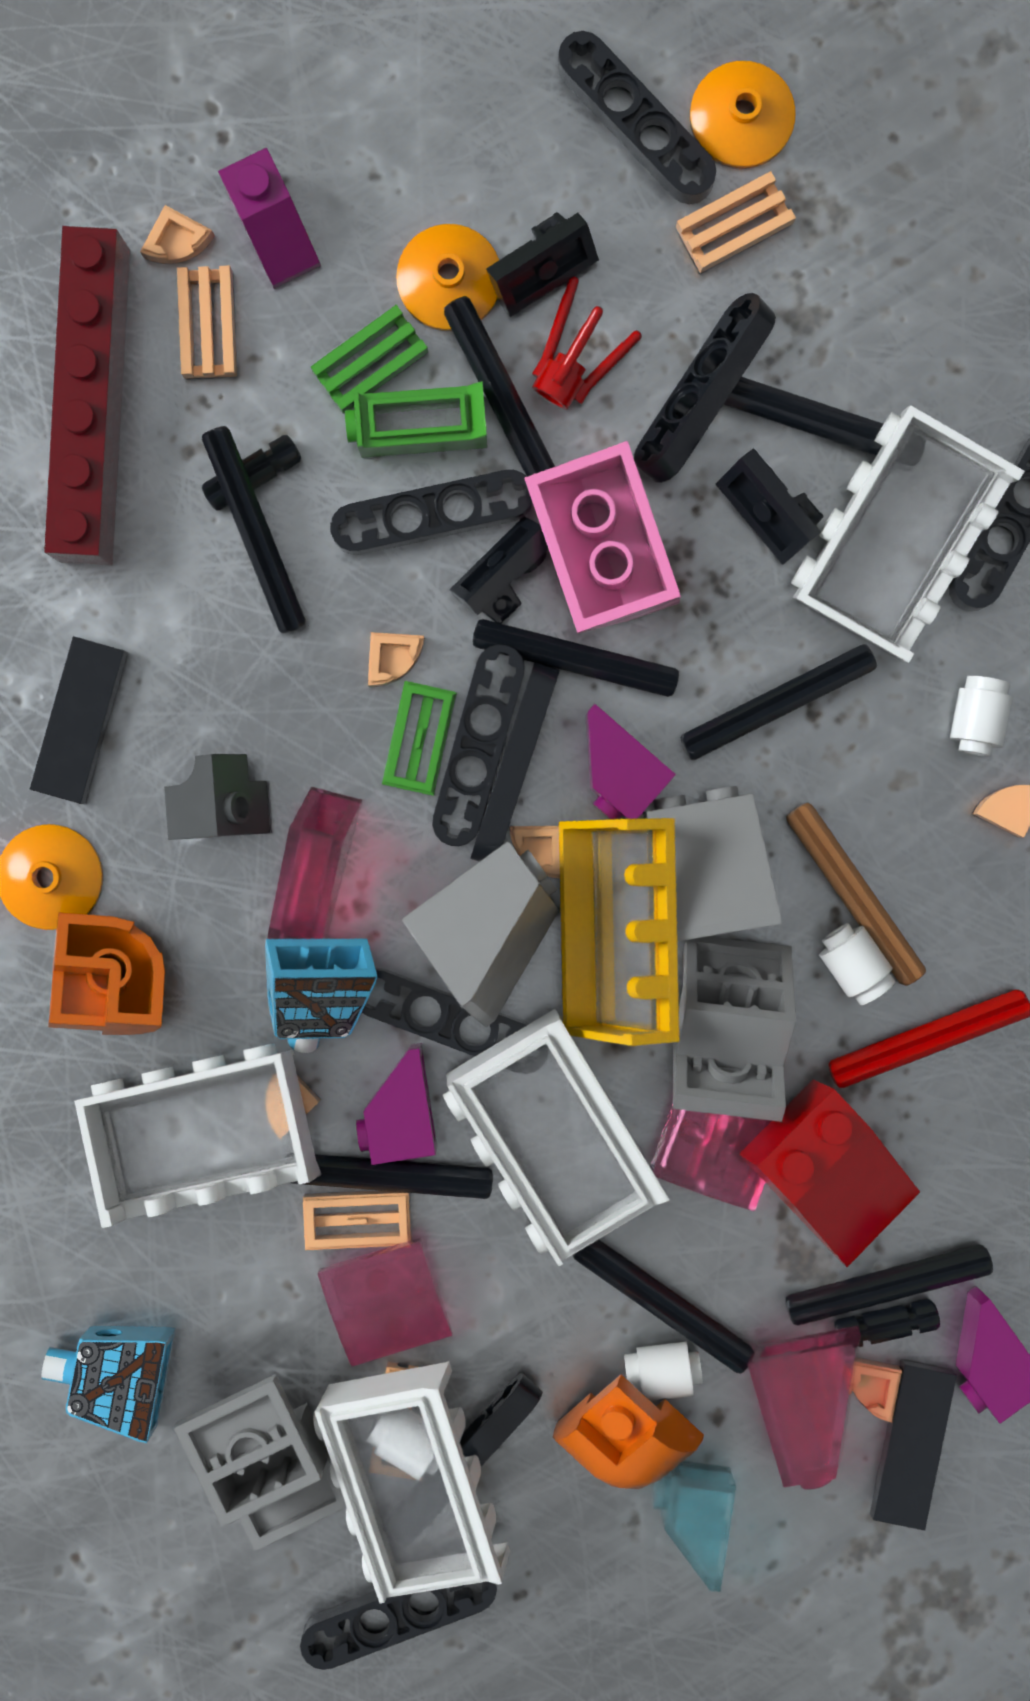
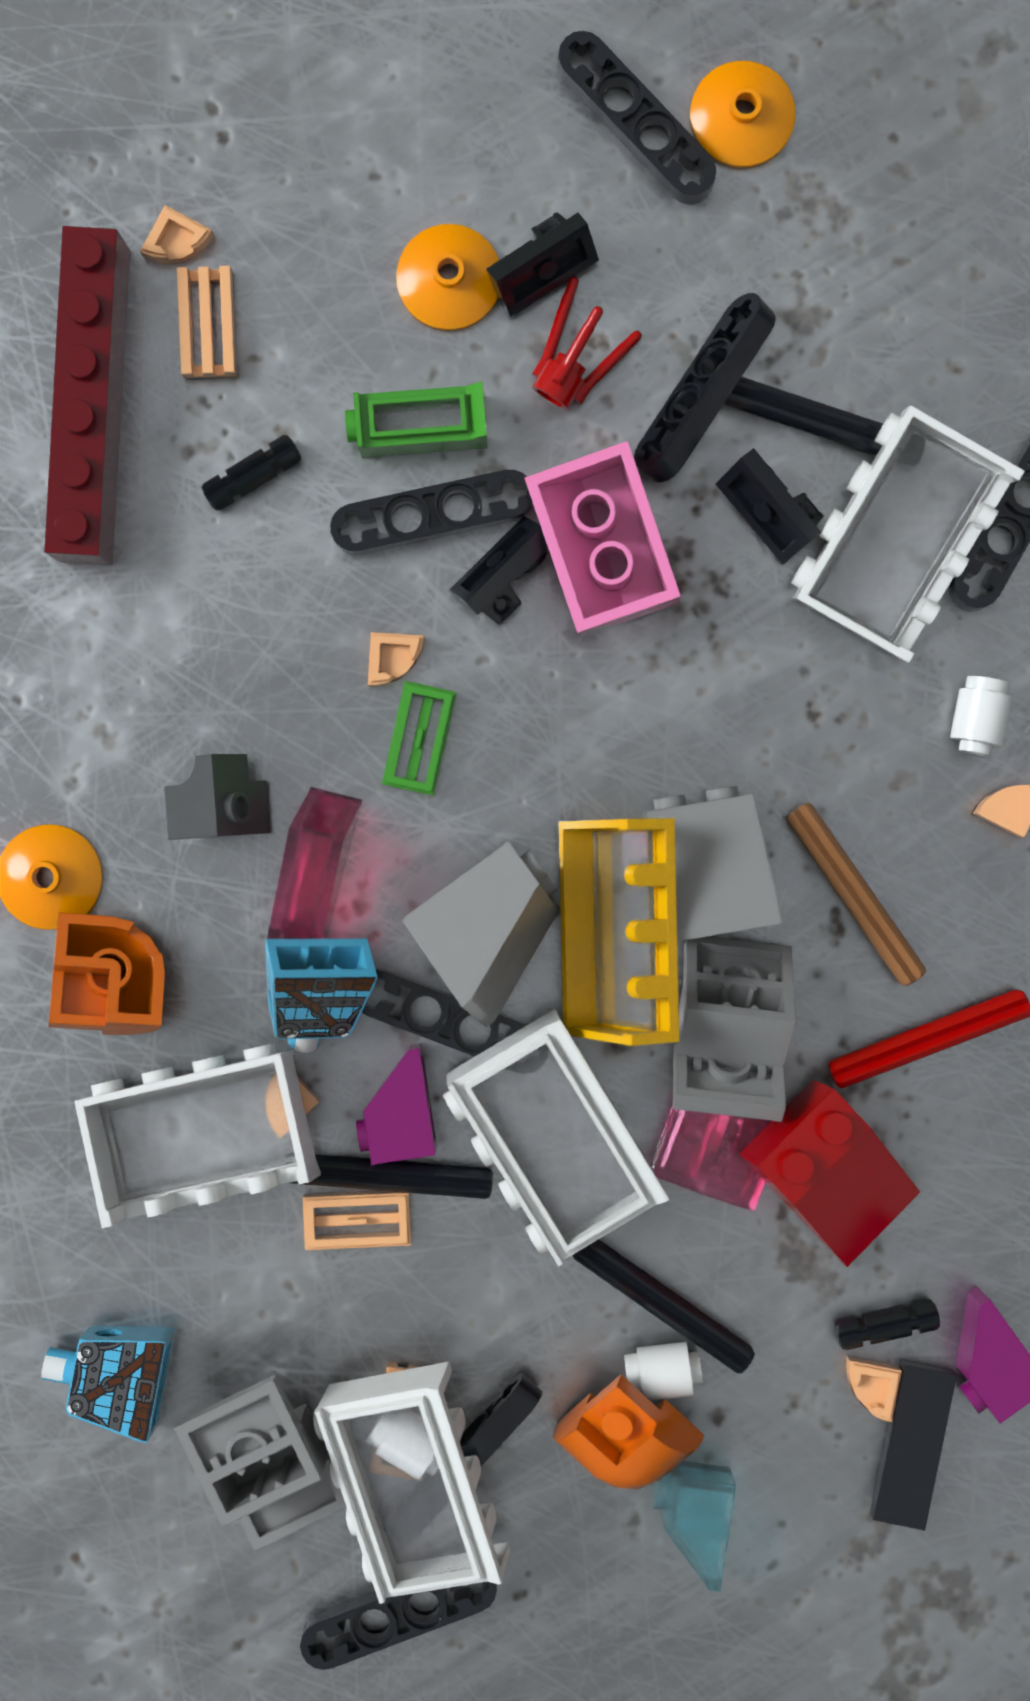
(78, 720): black tile -> none
(253, 529): black axle -> none
(269, 217): magenta slope -> none
(356, 343): bright green tile -> none
(385, 1302): clear pink slope -> none
(471, 743): black beam -> none
(497, 386): black axle -> none
(515, 760): black beam -> none
(542, 843): light nougat tile -> none
(579, 658): black axle -> none
(621, 768): magenta slope -> none
(774, 200): light nougat tile -> none
(778, 702): black axle -> none
(806, 1401): clear pink slope -> none
(857, 963): white brick -> none
(889, 1284): black axle -> none

